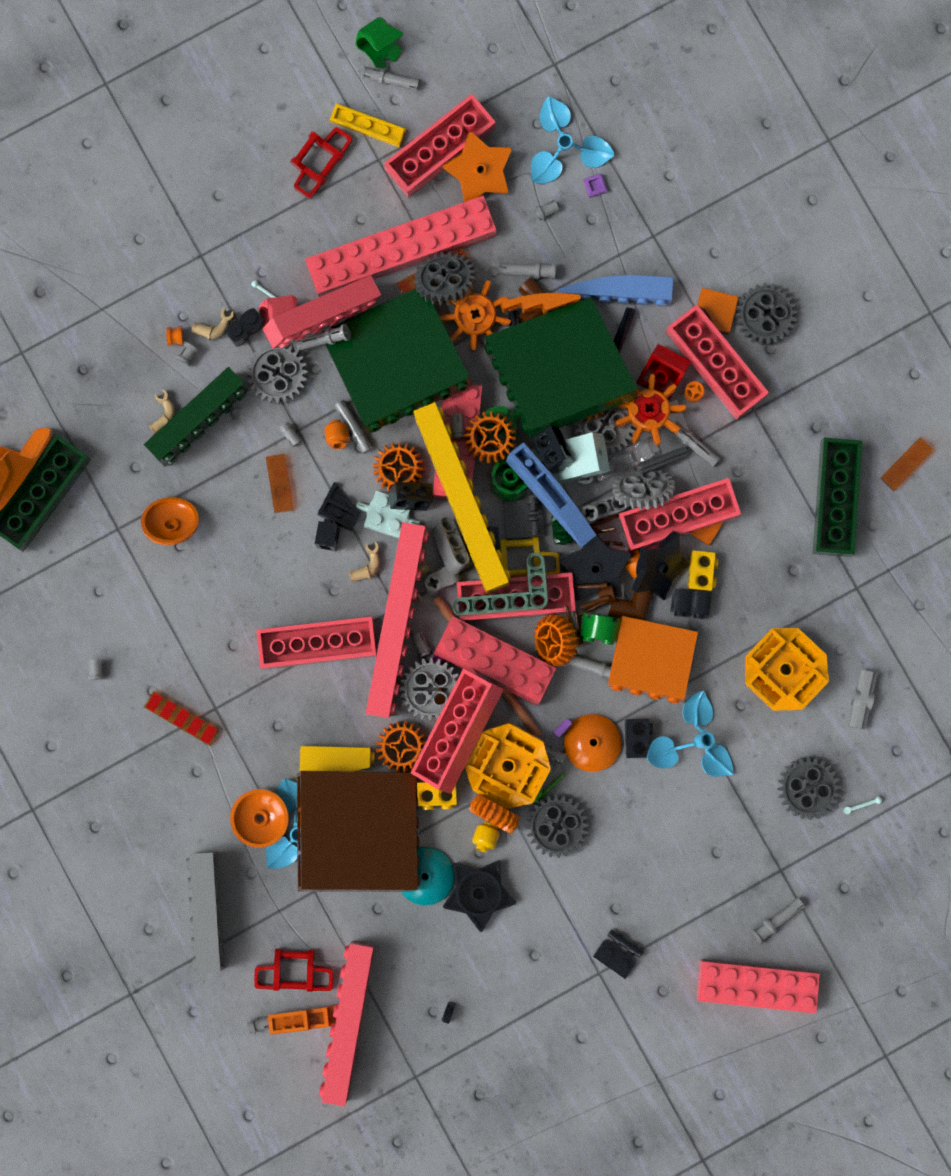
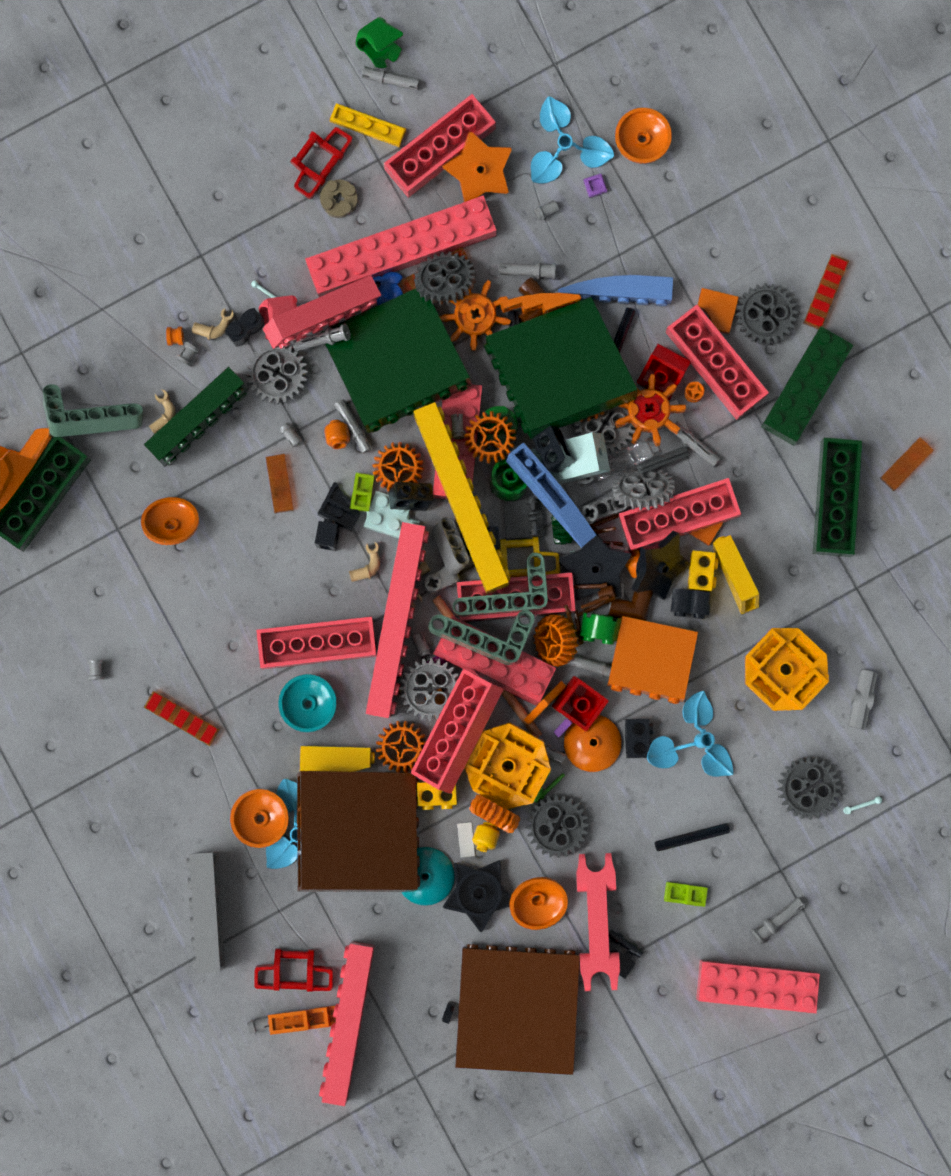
(87, 420): none -> sand green beam
(293, 699): none -> teal dish
(332, 189): none -> dark tan plate
(362, 492): none -> lime slope
(389, 287): none -> blue plate
(465, 839): none -> white sticker
(484, 639): none -> sand green beam
(517, 1009): none -> reddish brown brick
(540, 911): none -> orange dish
(544, 703): none -> orange tile
(580, 703): none -> red slope
(596, 886): none -> coral piece
(645, 124): none -> orange dish
(685, 894): none -> lime slope
(692, 837): none -> black axle
(736, 574): none -> yellow slope
(807, 386): none -> dark green brick
(826, 291): none -> tile

